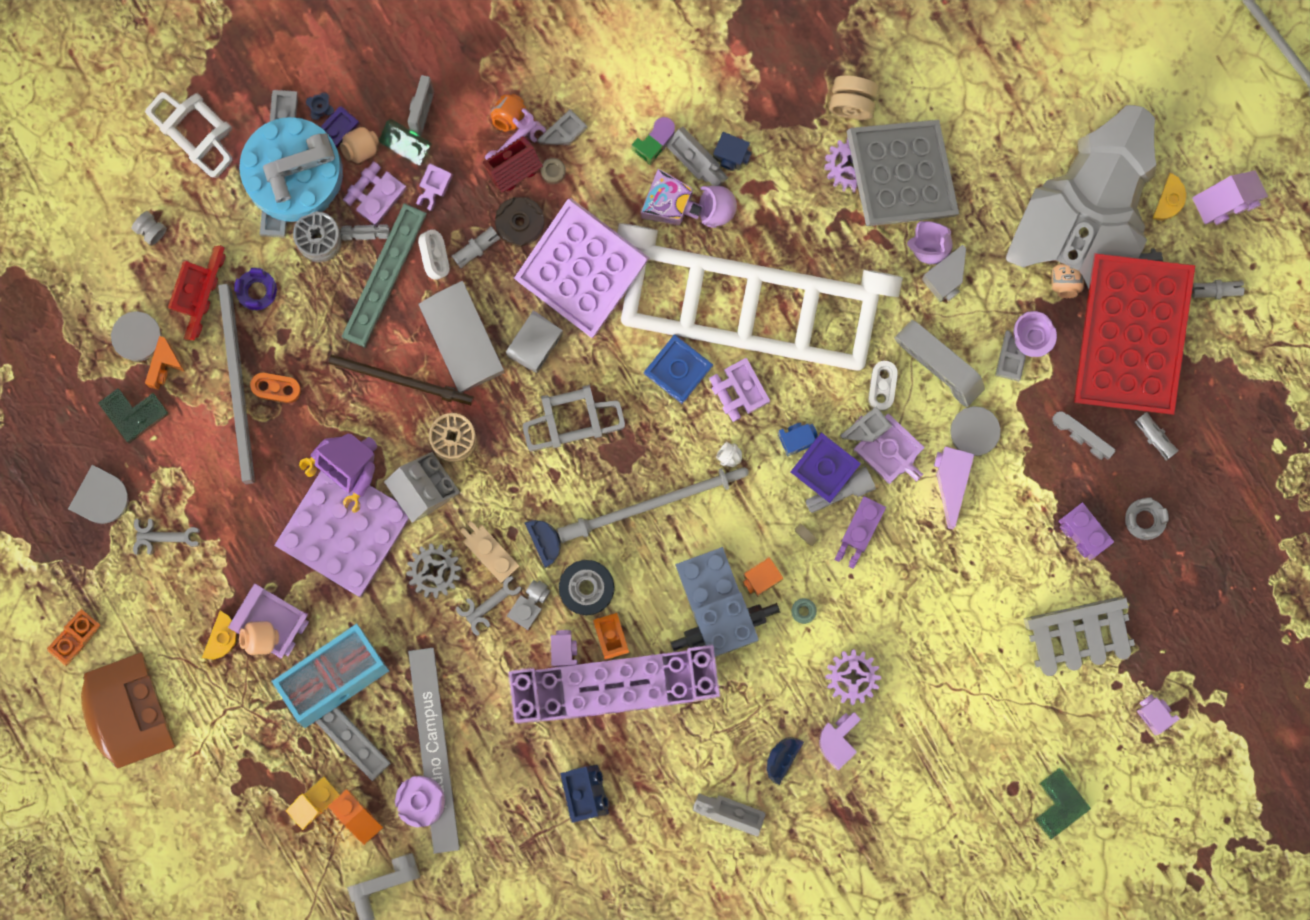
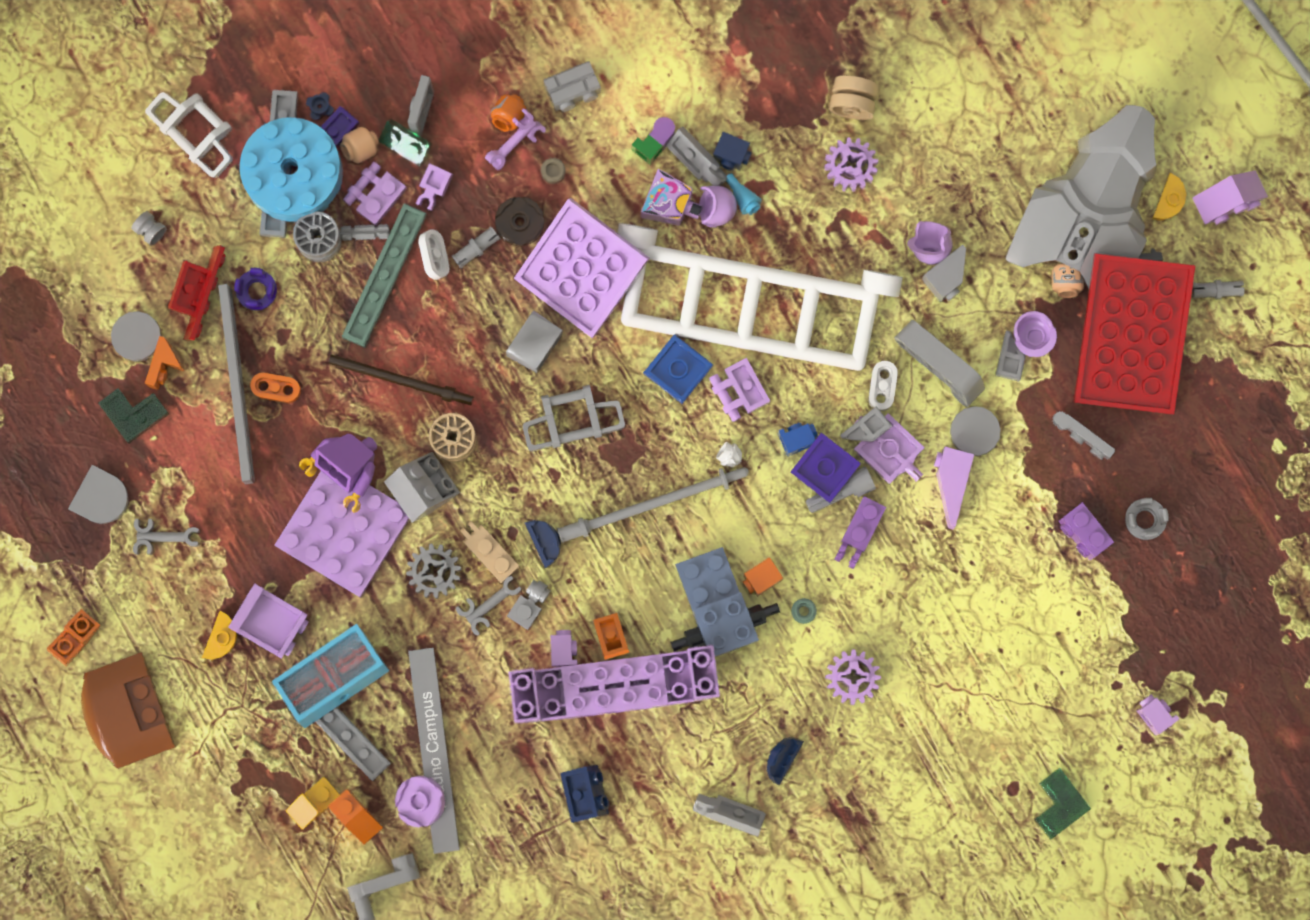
(258, 638): light nougat head -> none
(319, 153): light grey beam -> none
(461, 337): light grey slope -> none
(512, 164): dark red brick -> none
(564, 131): light grey tile -> none
(571, 581): black wheel -> none
(572, 87): none -> light grey brick
(746, 199): none -> medium azure cone
(806, 535): dark tan tile -> none
(833, 745): lavender brick -> none
(902, 172): light grey plate -> none
(1091, 628): light grey fence -> none
(1156, 436): light grey pin -> none

